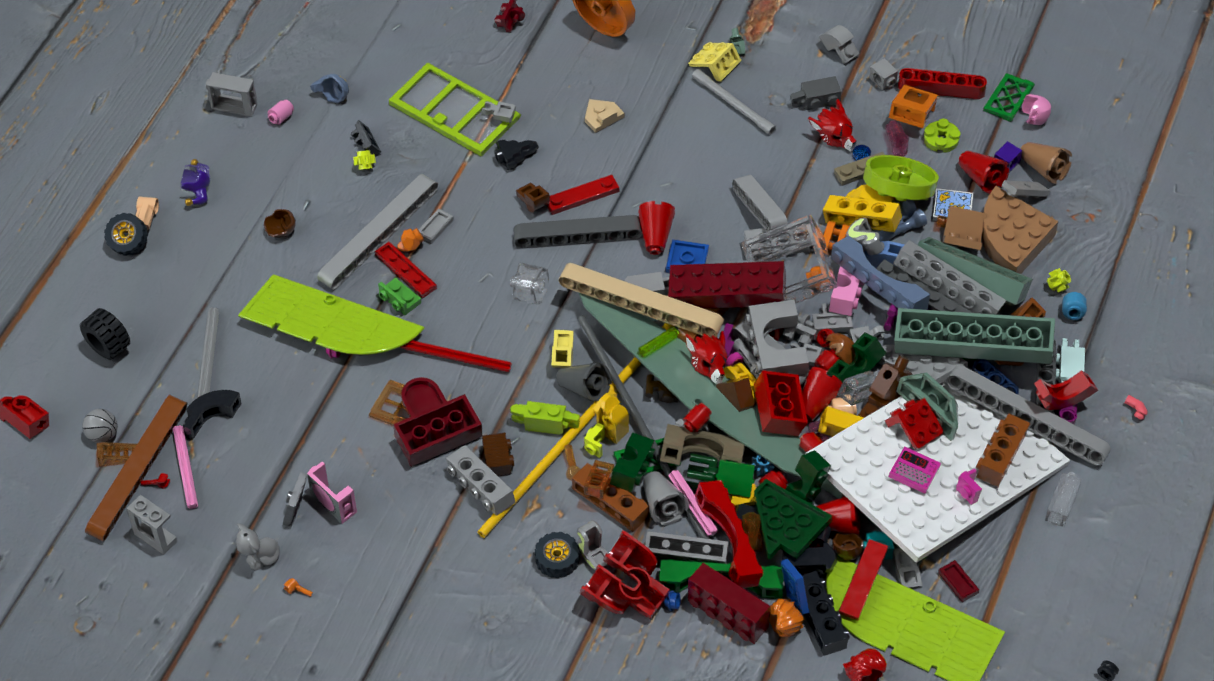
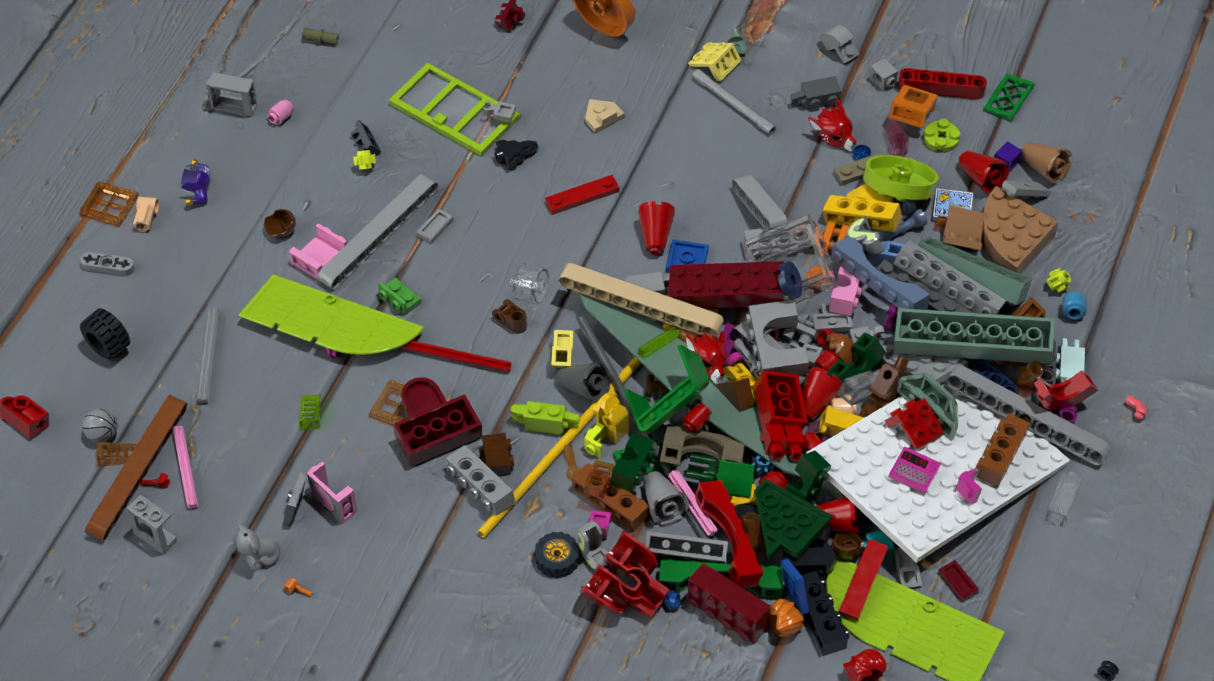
(100, 259): none -> light grey beam
(102, 216): none -> clear orange piece
(123, 224): black wheel -> none
(208, 406): black arch -> none
(312, 422): none -> clear neon green slope
(317, 251): none -> bright pink panel
(320, 36): none -> olive pin
(332, 87): sand blue hair -> none
(405, 270): red tile -> none
(410, 240): orange rock -> none
(511, 316): none -> reddish brown piece
(533, 196): reddish brown brick -> none
(577, 231): dark grey beam -> none
(602, 519): none -> dark pink bracket
(652, 417): none -> green windscreen
(782, 441): none -> red hips
(790, 280): none -> dark blue tile
(1029, 375): none -> clear orange piece
(1037, 108): bright pink helmet -> none

